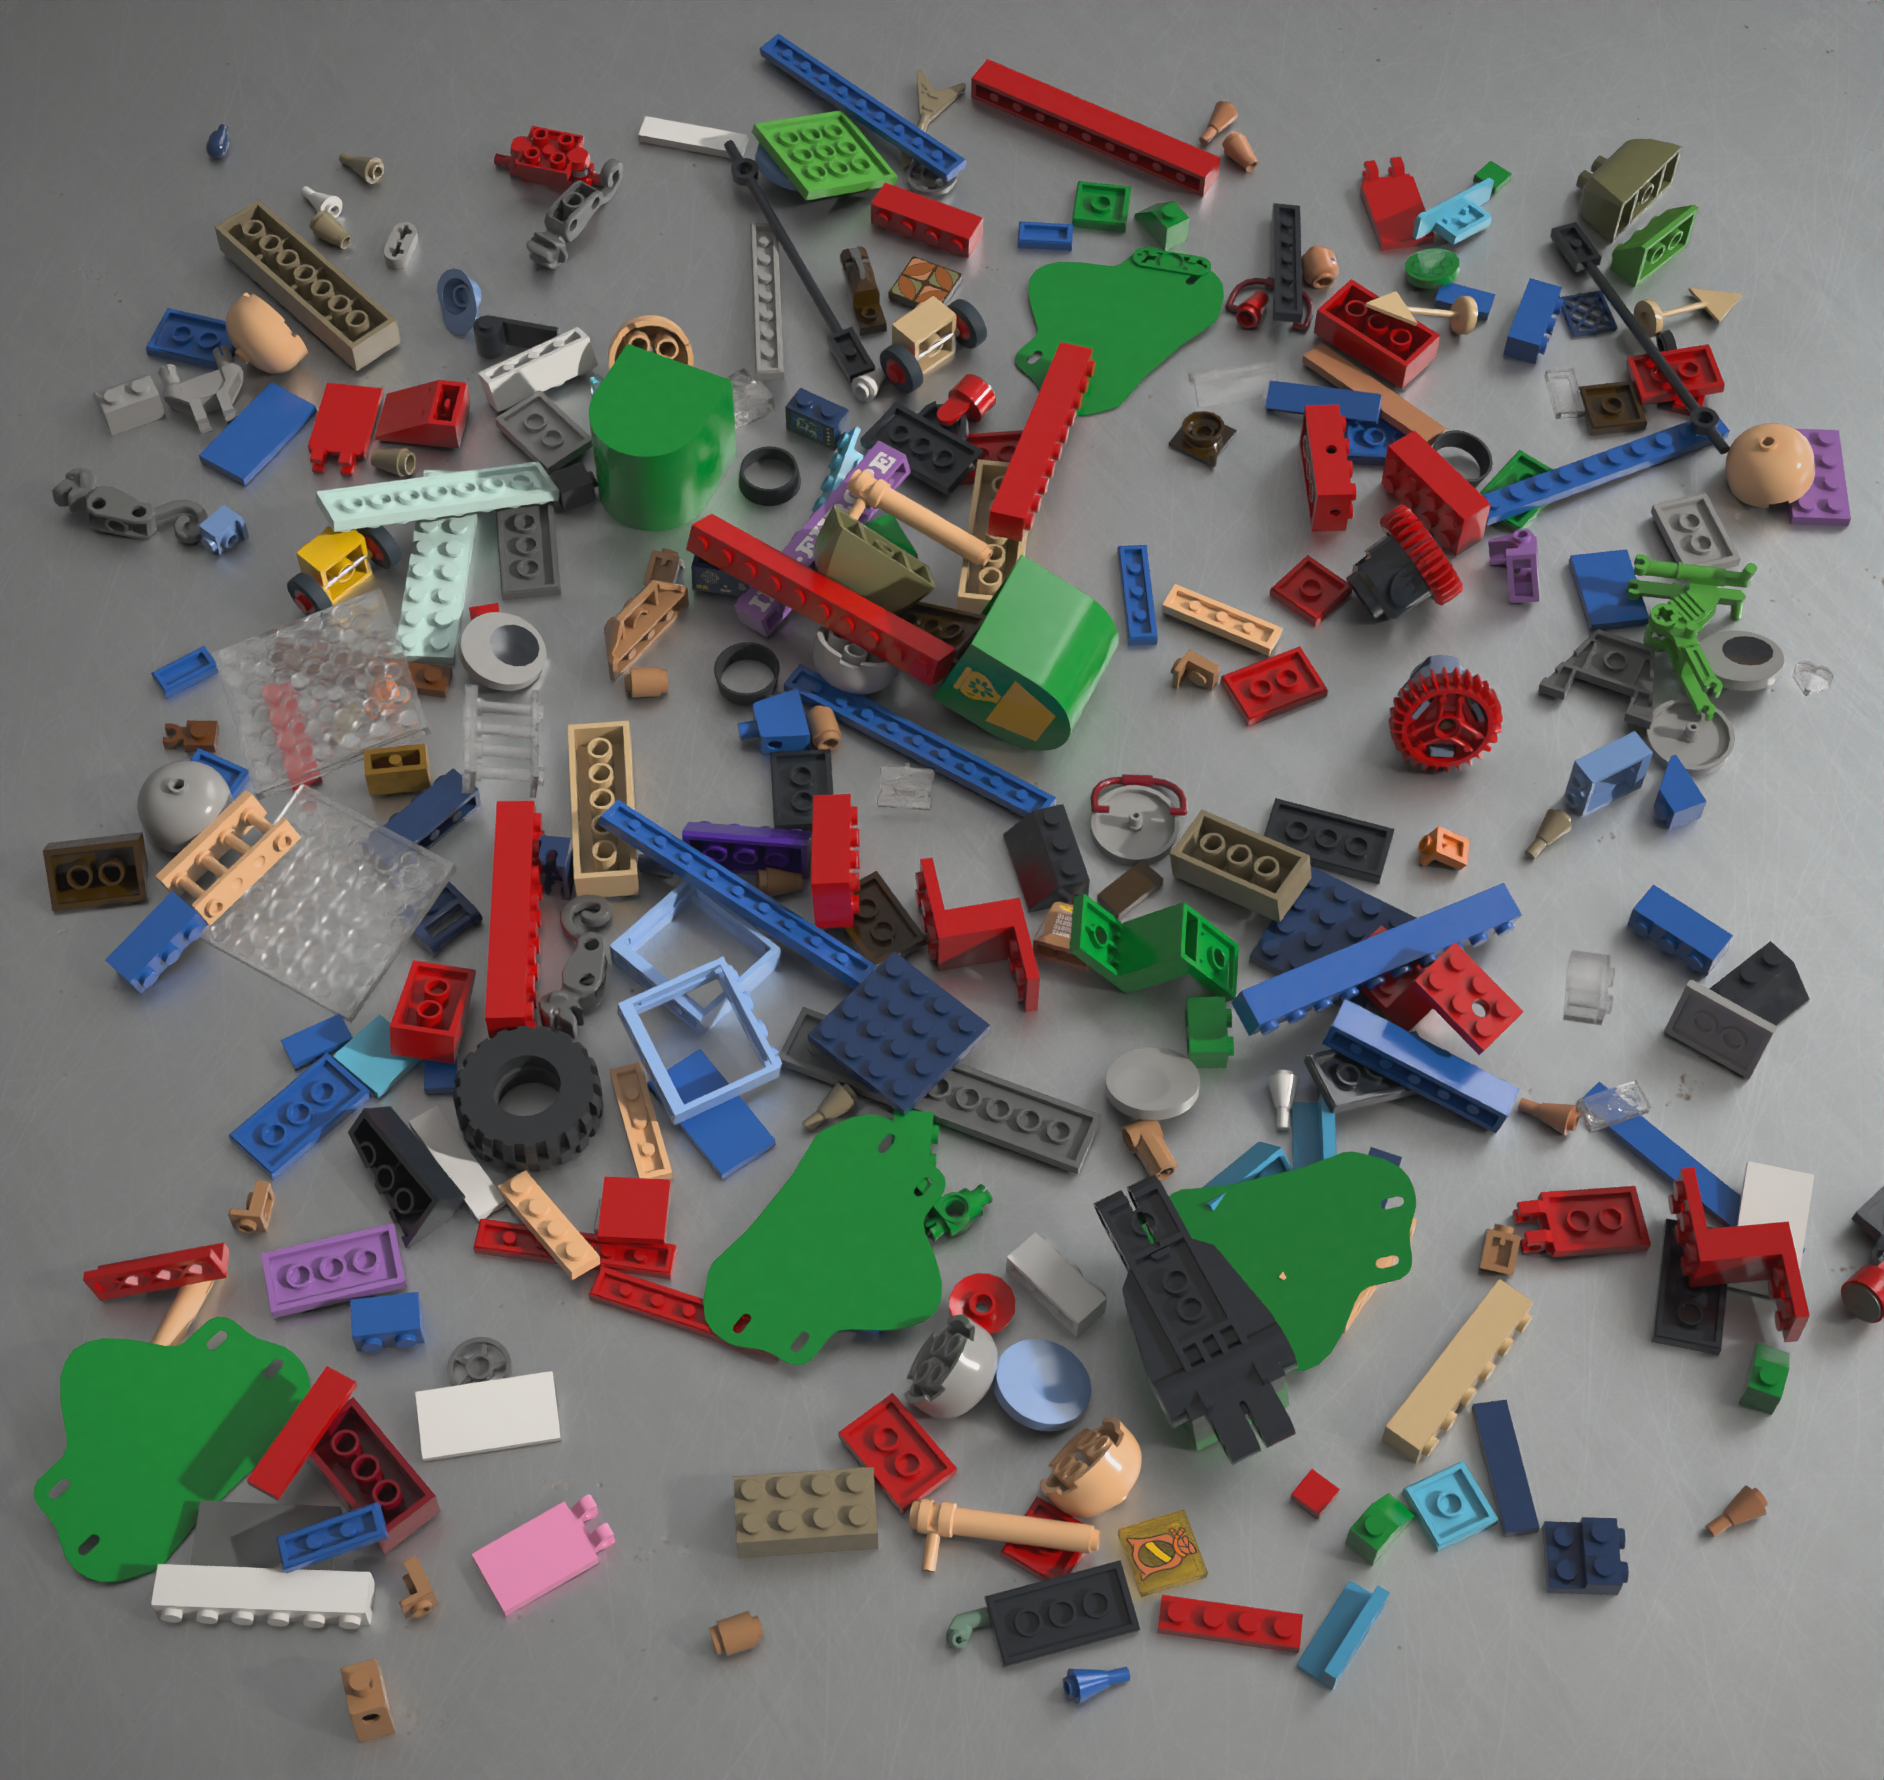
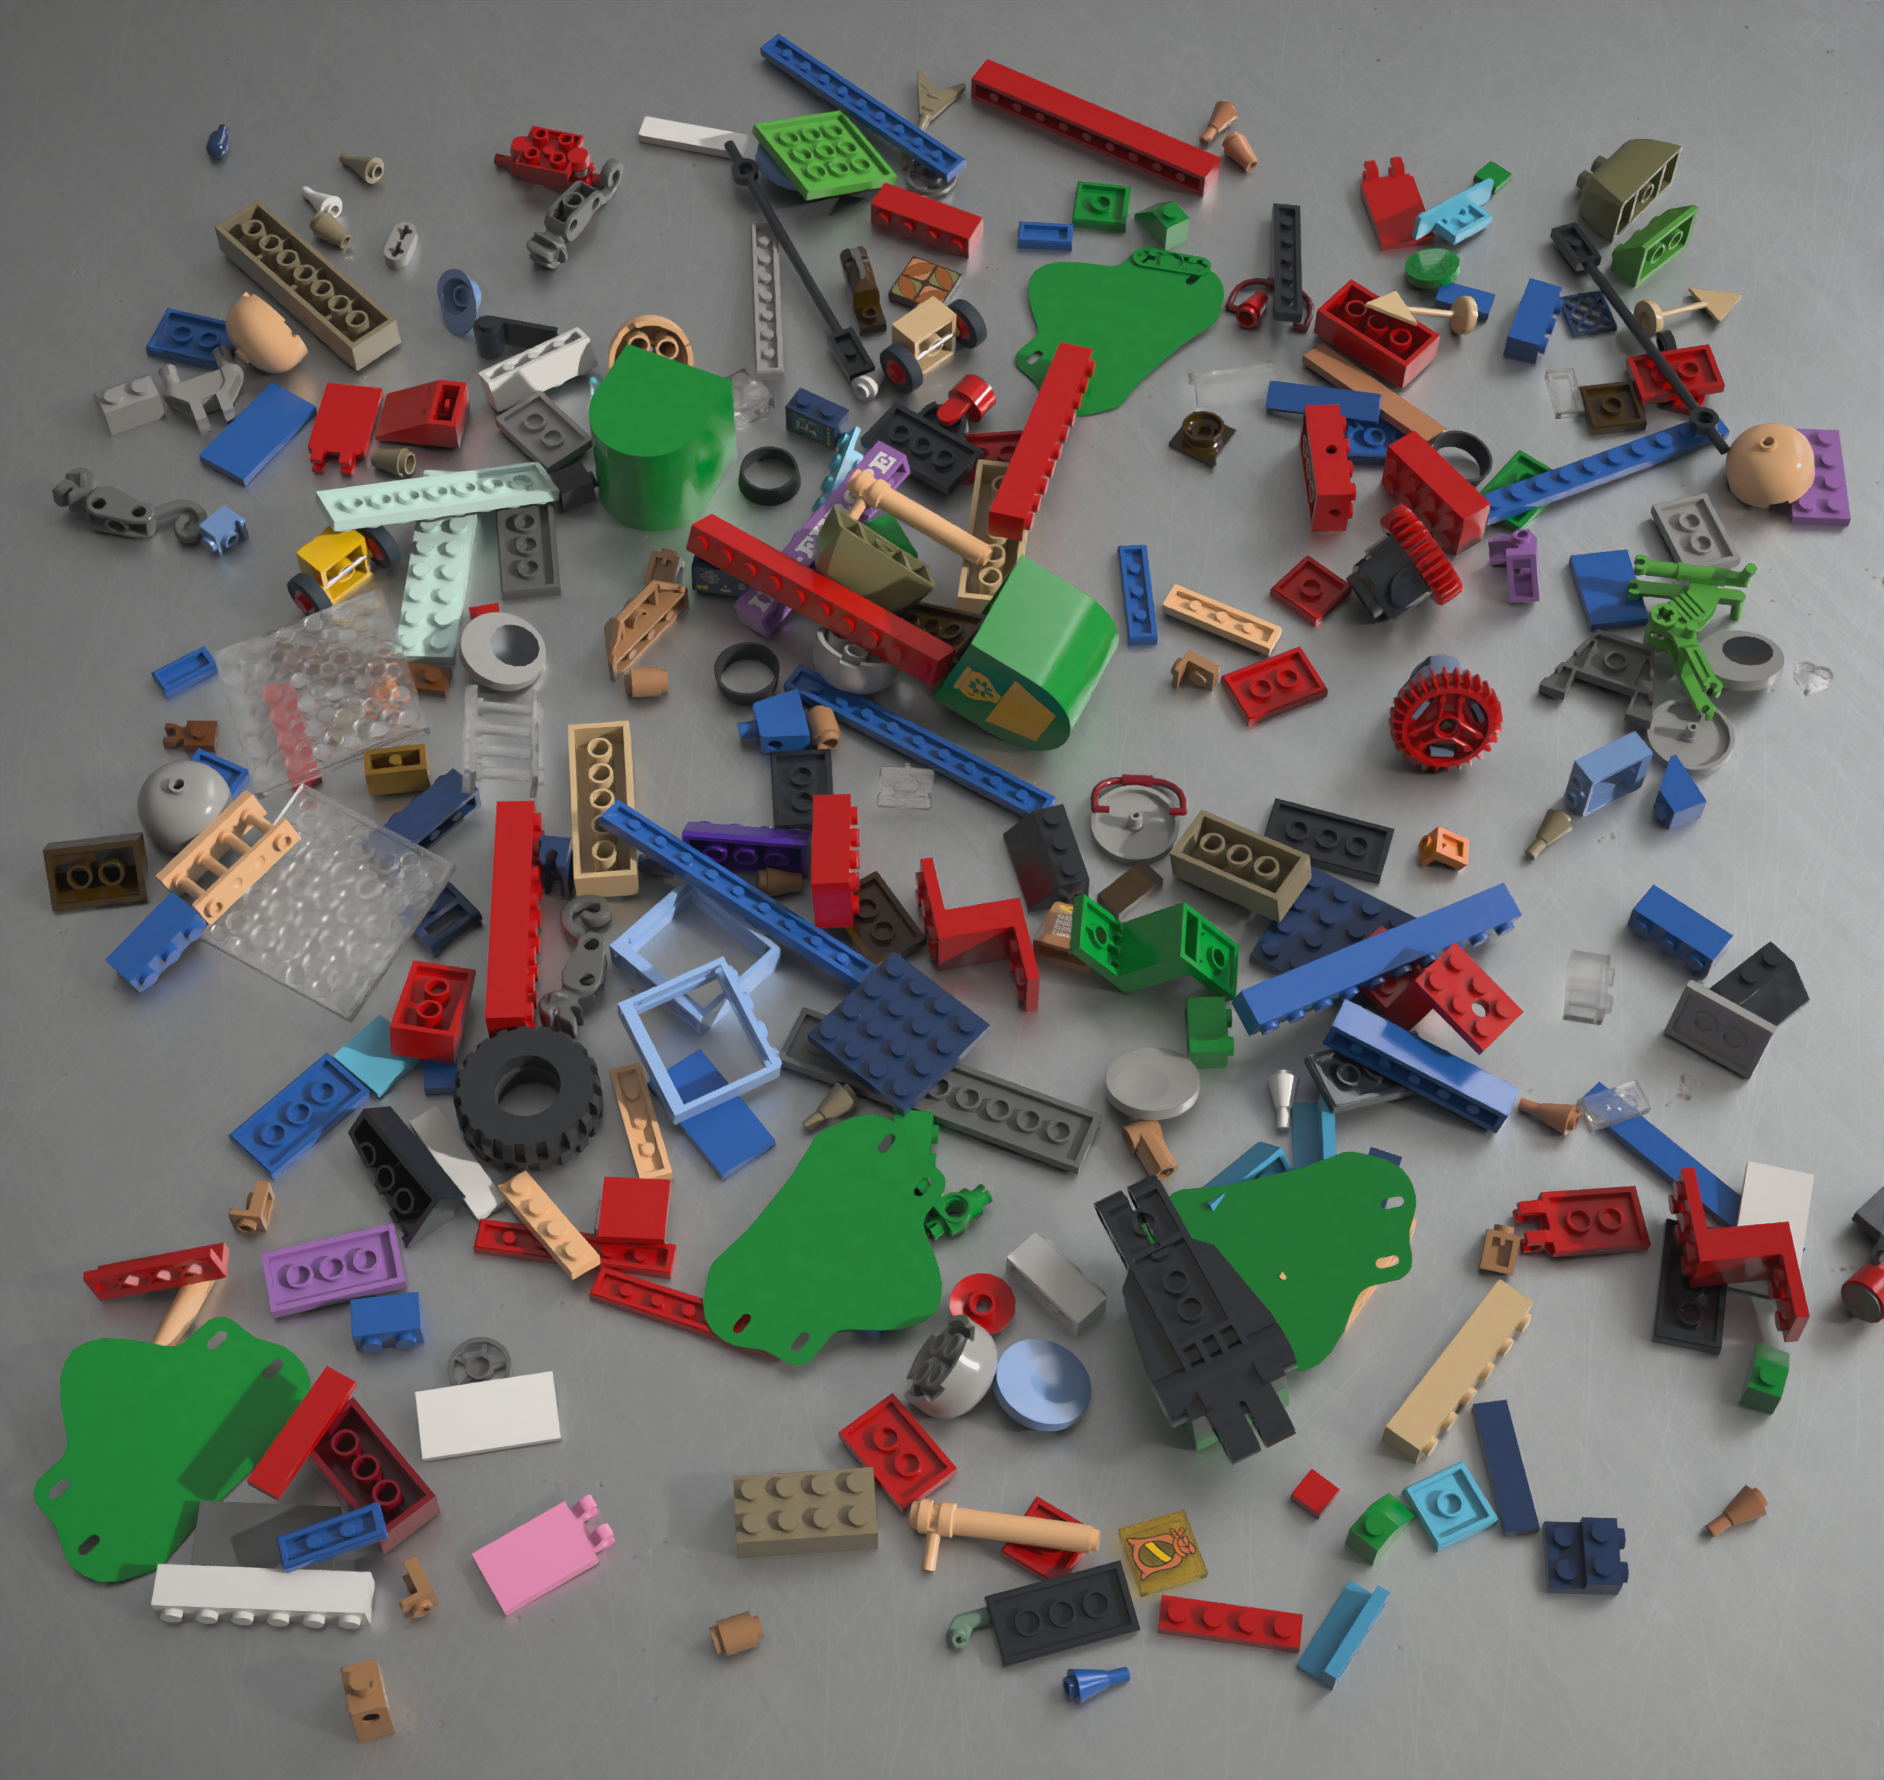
(316, 1040): blue tile -> none
(1104, 1484): light nougat cylinder -> none
(1319, 267): nougat head -> none

